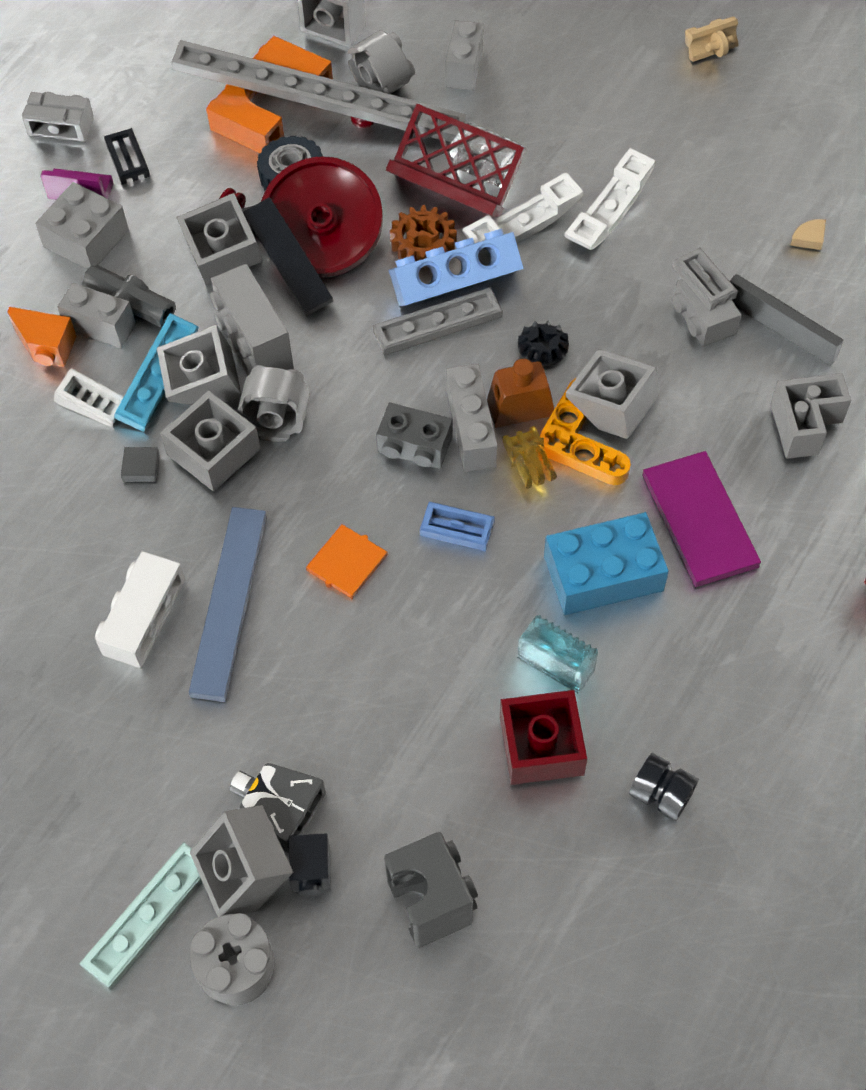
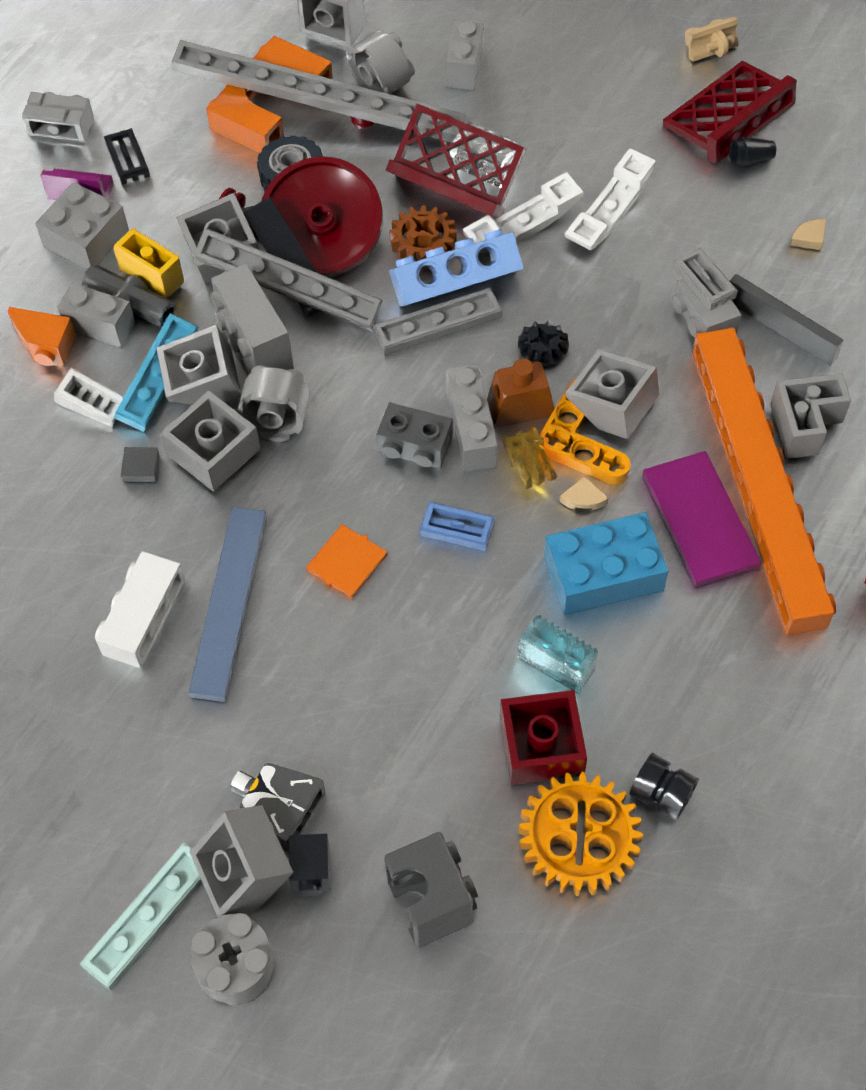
(149, 262): none -> yellow brick
(289, 279): none -> light grey tile
(546, 830): none -> light orange gear
(584, 495): none -> tan tile
(745, 119): none -> dark red fence
(751, 150): none -> black cone
(763, 484): none -> orange brick

